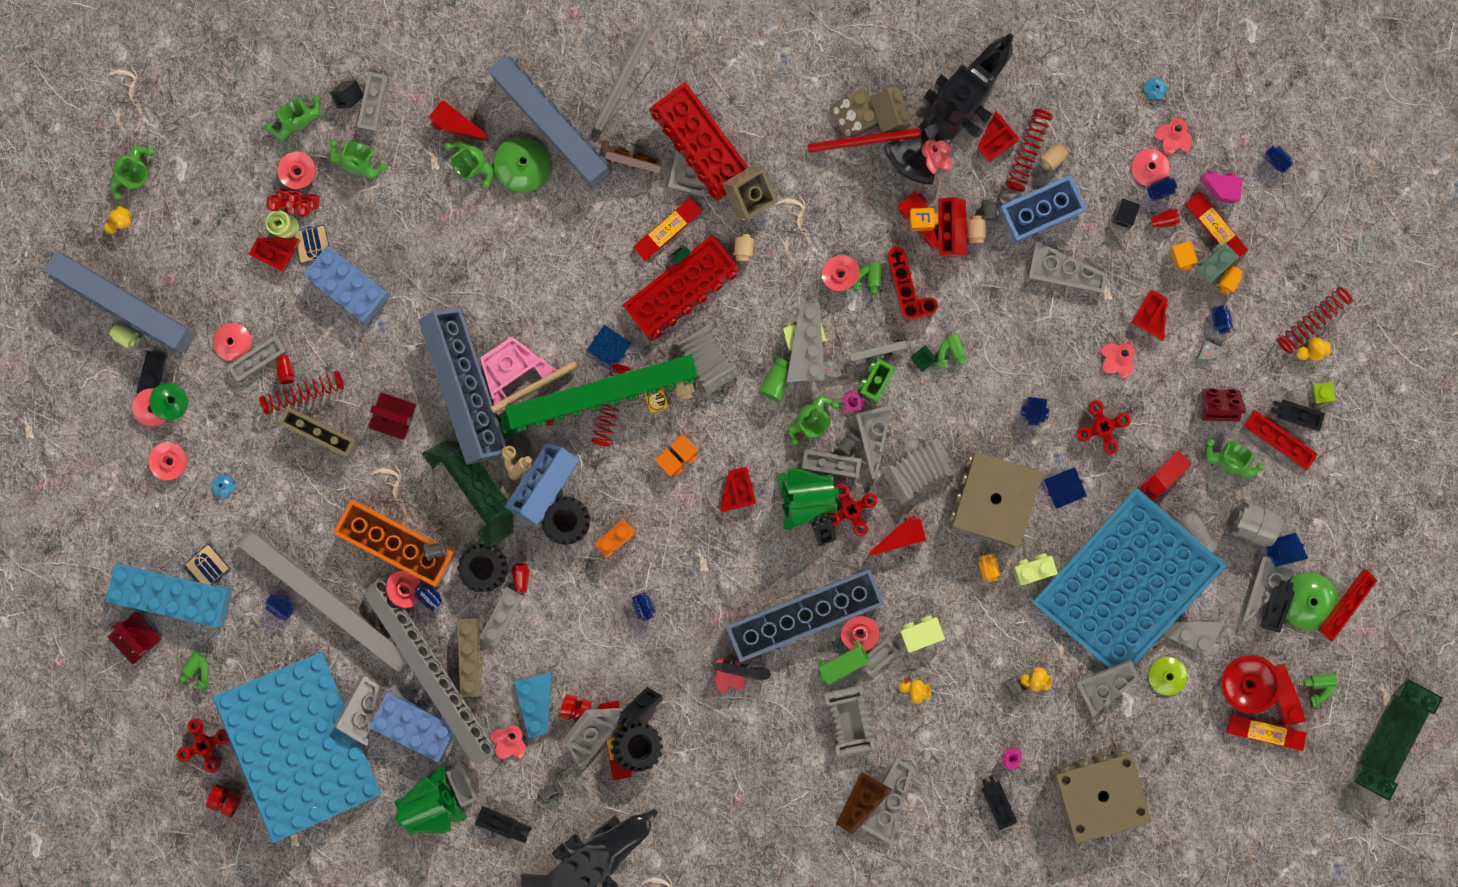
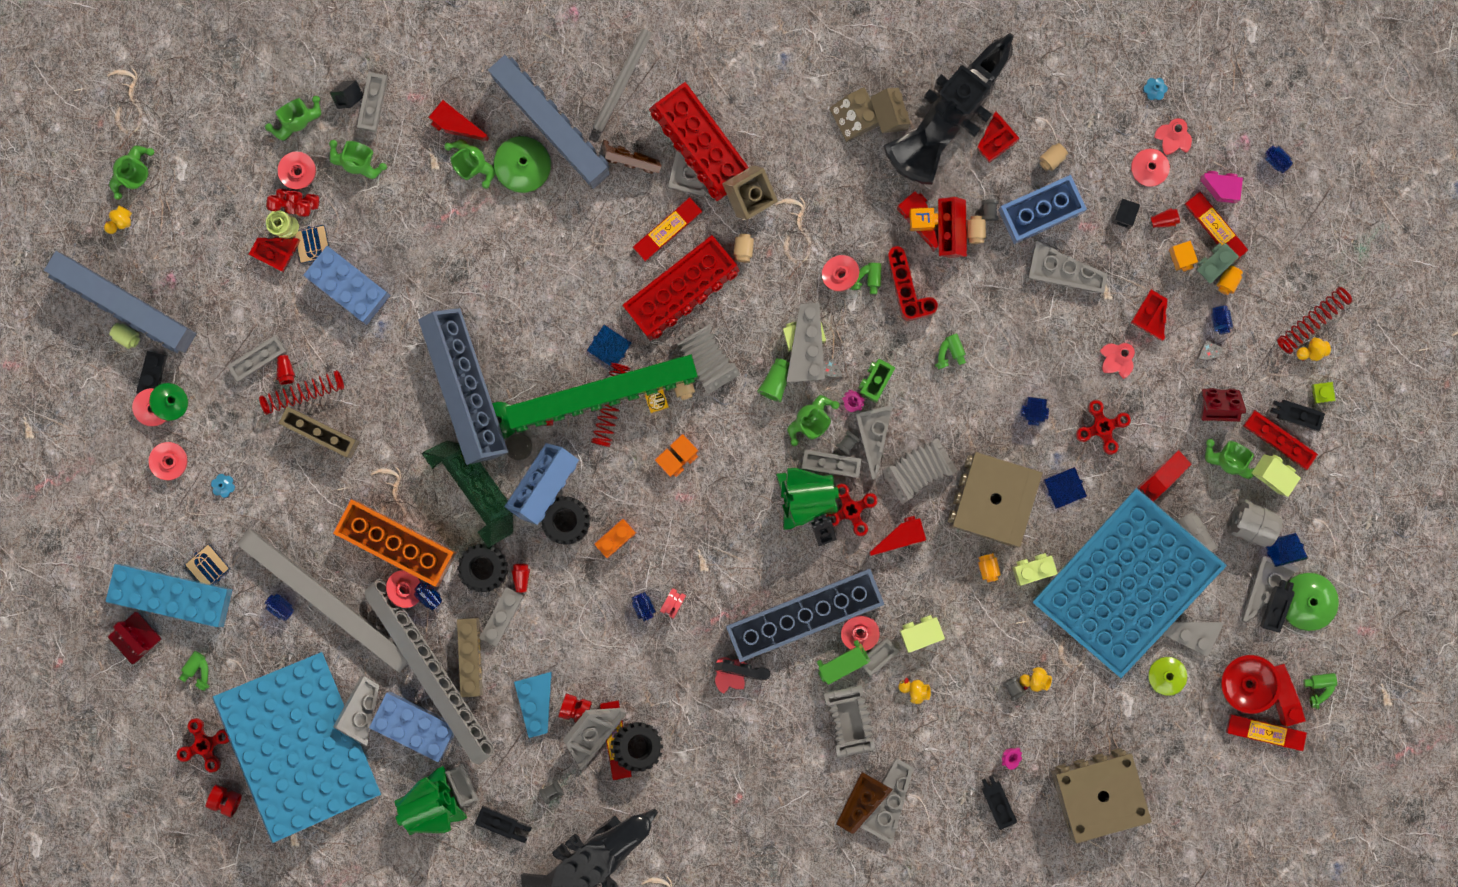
(241, 343): coral dish -> none
(392, 416): dark red bracket -> none
(435, 550): dark grey bush -> none
(507, 745): coral plate -> none
(509, 363): bright pink wing -> none
(515, 471): tan plant -> none
(533, 387): tan piece -> none
(639, 708): black hinge -> none
(673, 603): none -> coral wheel
(679, 254): dark green tile -> none
(738, 490): red wing -> none
(864, 140): red piece -> none
(878, 353): light grey plate -> none
(923, 358): dark green tile -> none
(937, 155): coral plate -> none
(1016, 186): red piece -> none
(1106, 685): light grey wing -> none
(1162, 188): clear blue brick -> none
(1276, 475): none -> yellowish green brick
(1347, 605): red tile -> none
(1394, 738): clear green slope -> none

